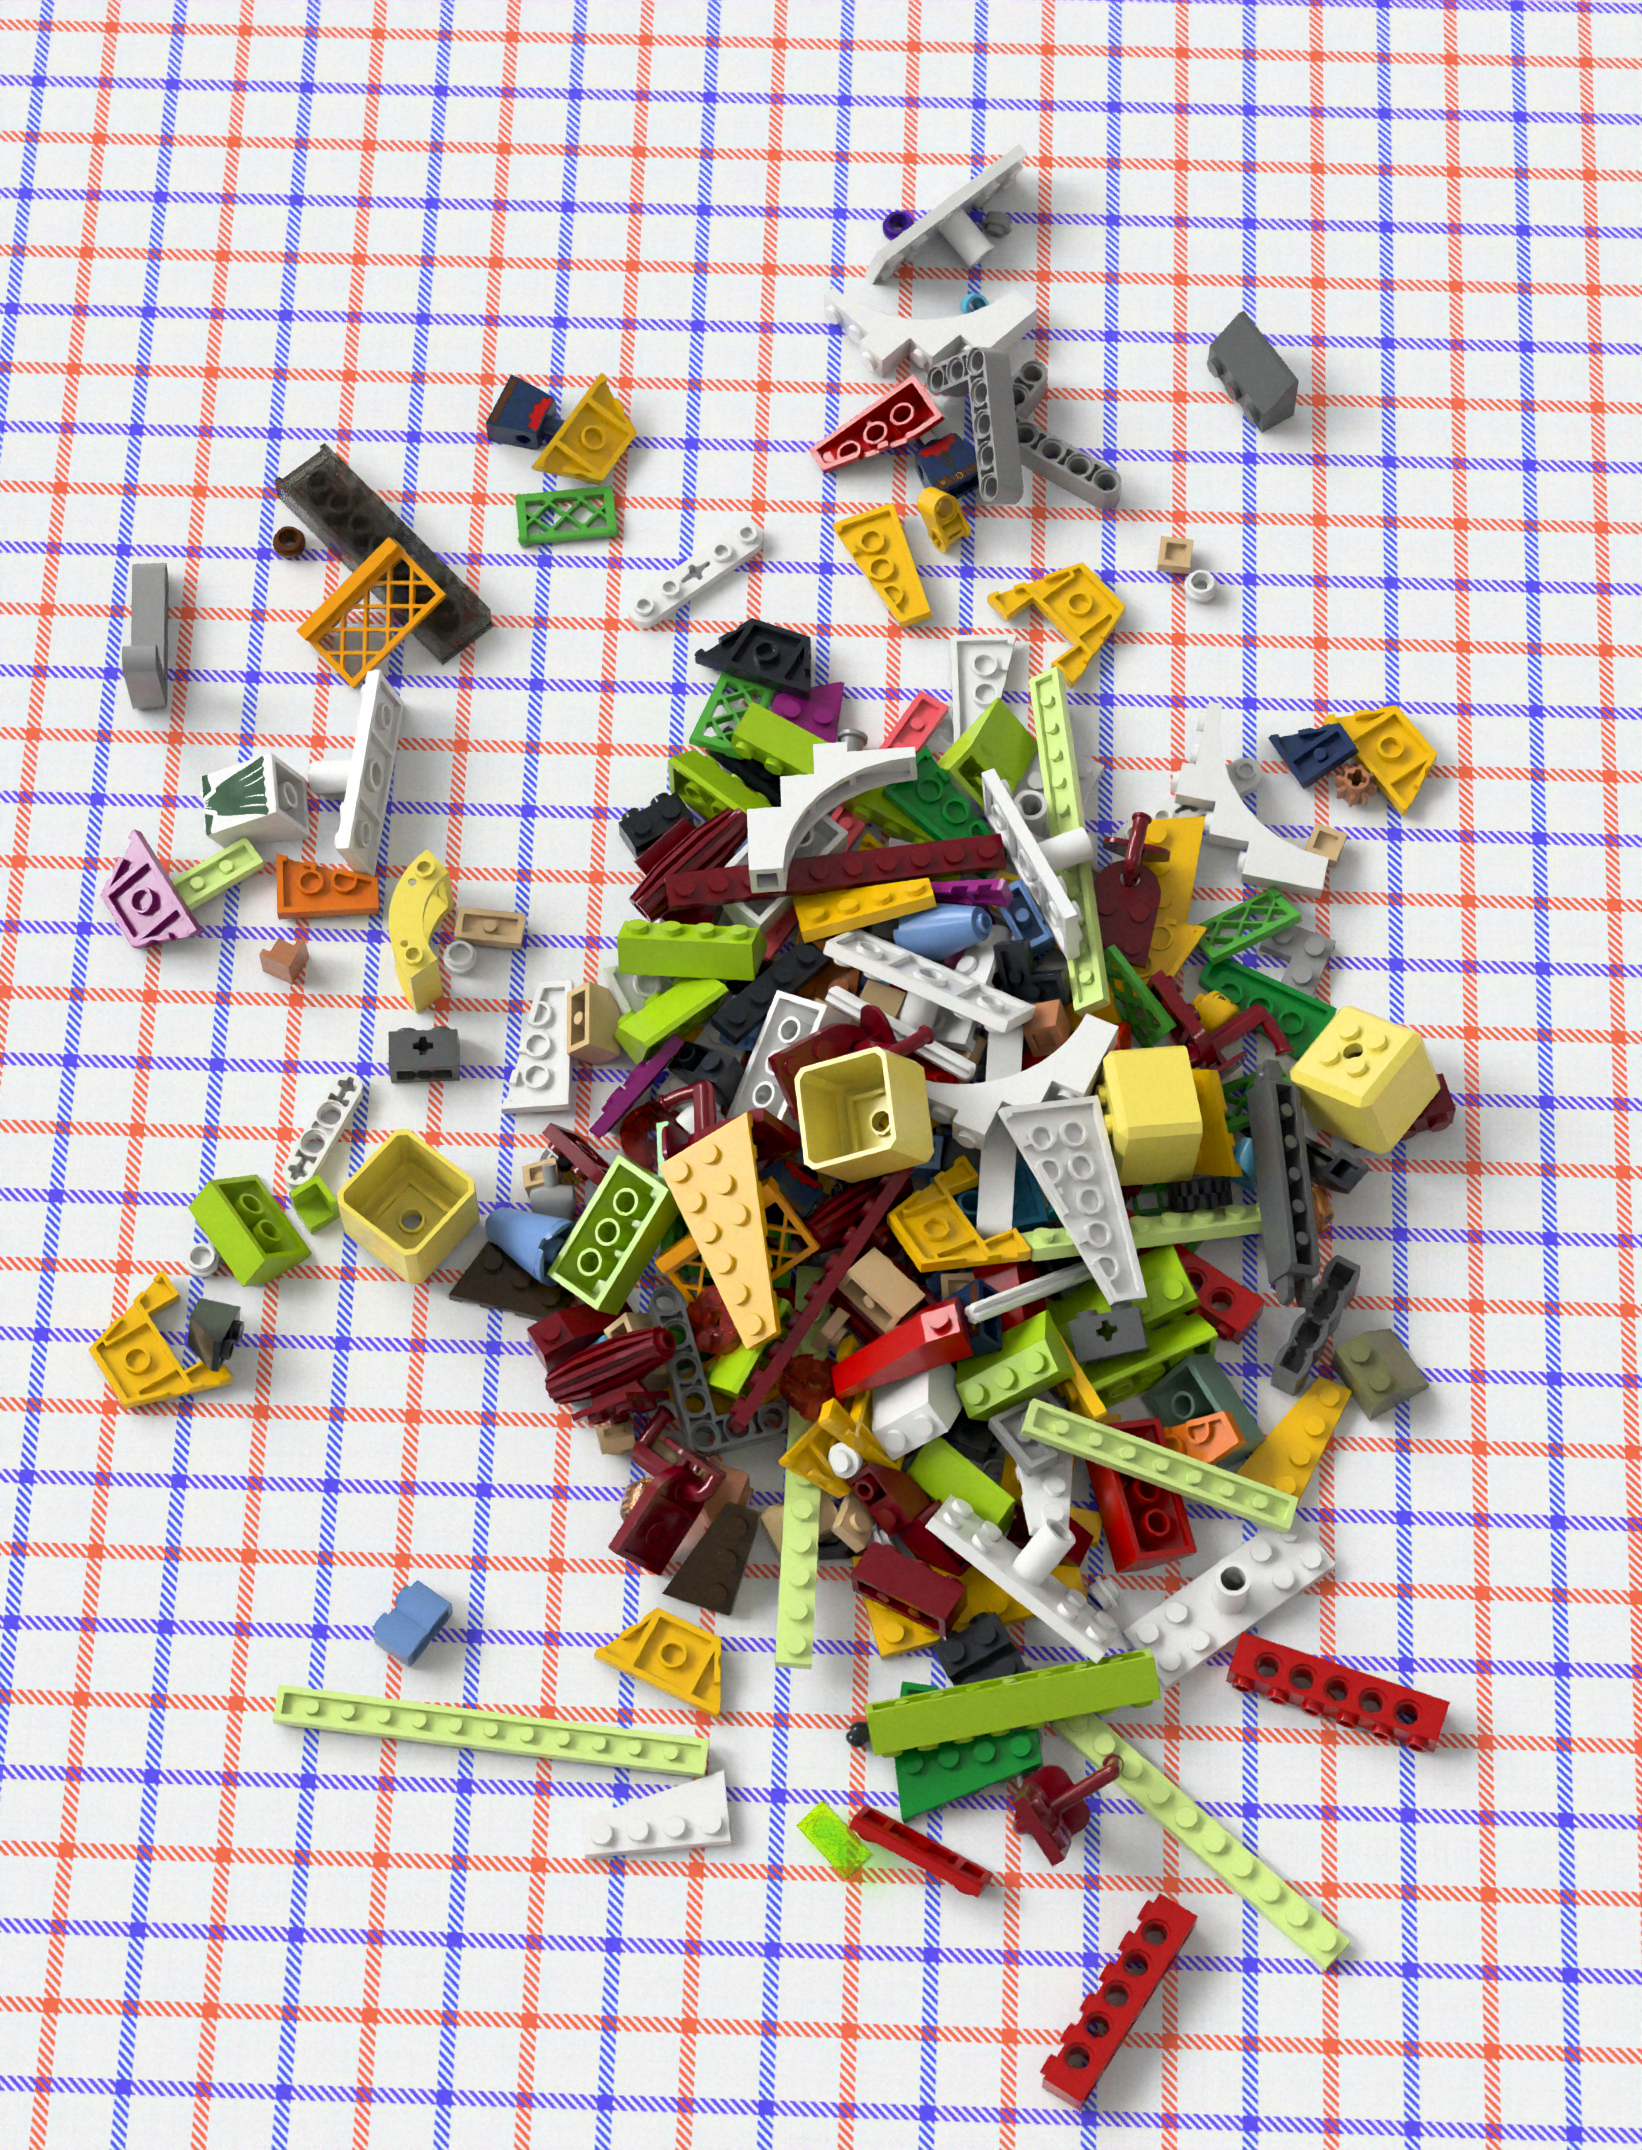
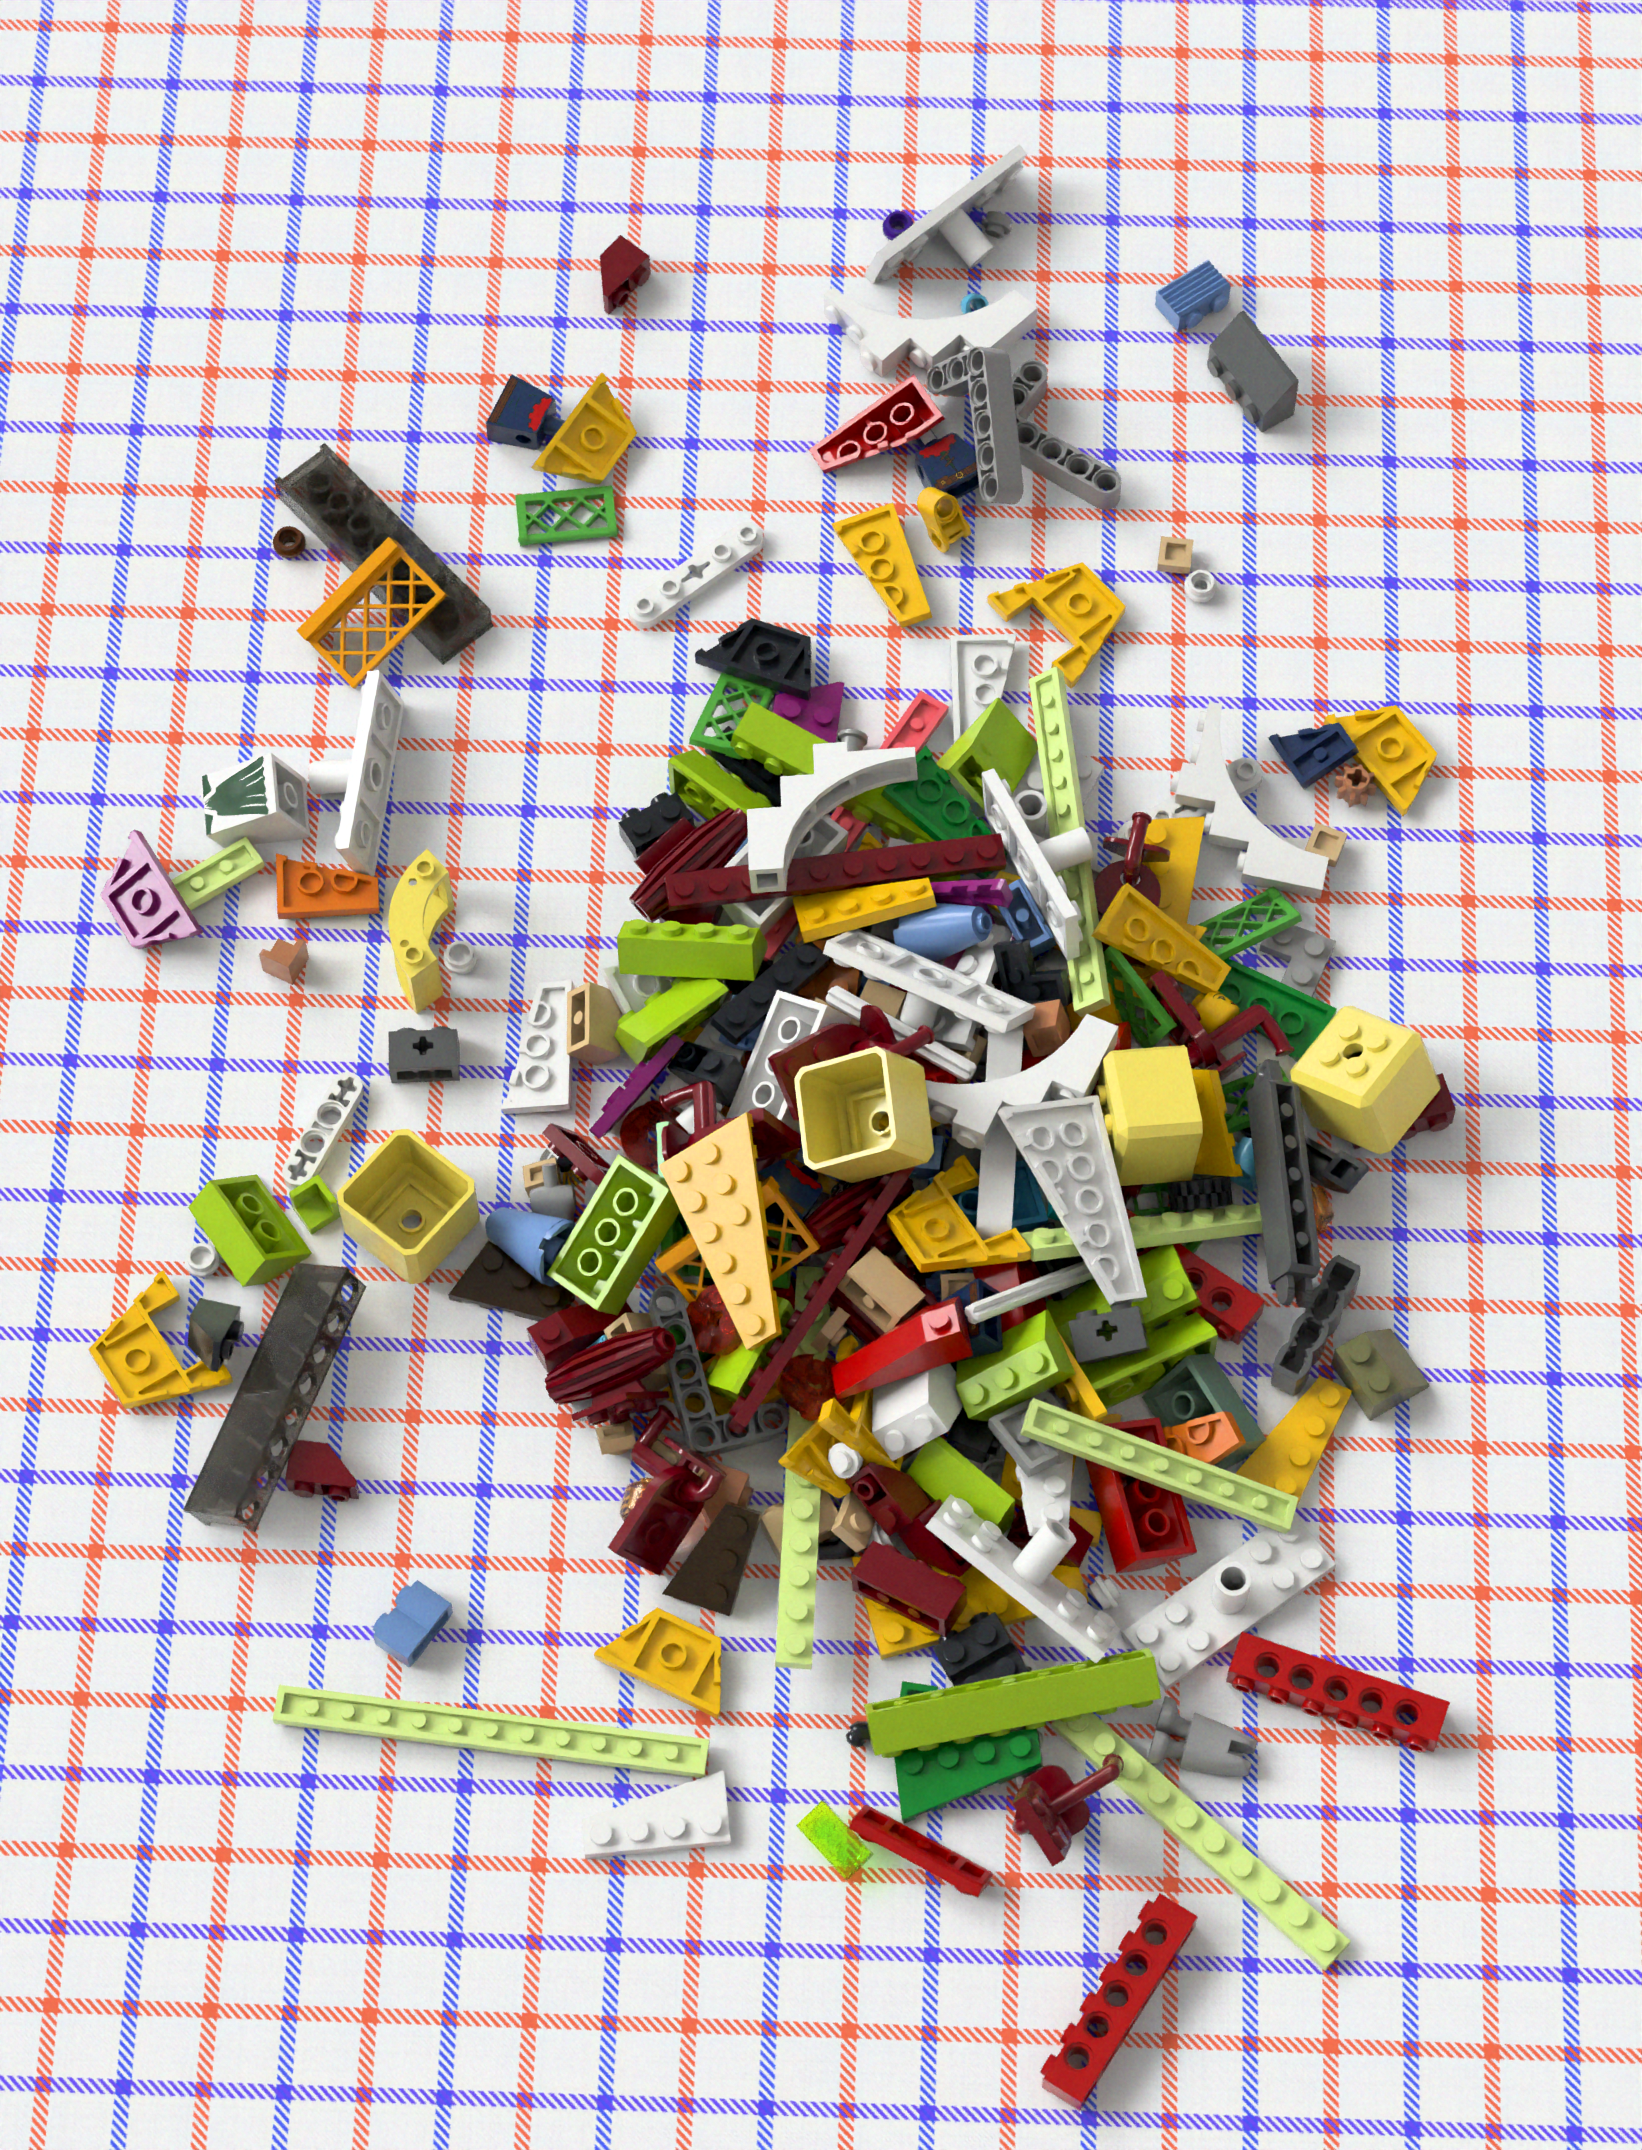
(147, 657): light grey beam -> none
(271, 1393): none -> clear smoke tile
(319, 1471): none -> dark red slope
(490, 927): tan plate -> none
(622, 271): none -> dark red slope
(1157, 940): none -> yellow wing
(1193, 296): none -> medium blue brick
(1205, 1743): none -> light grey piece

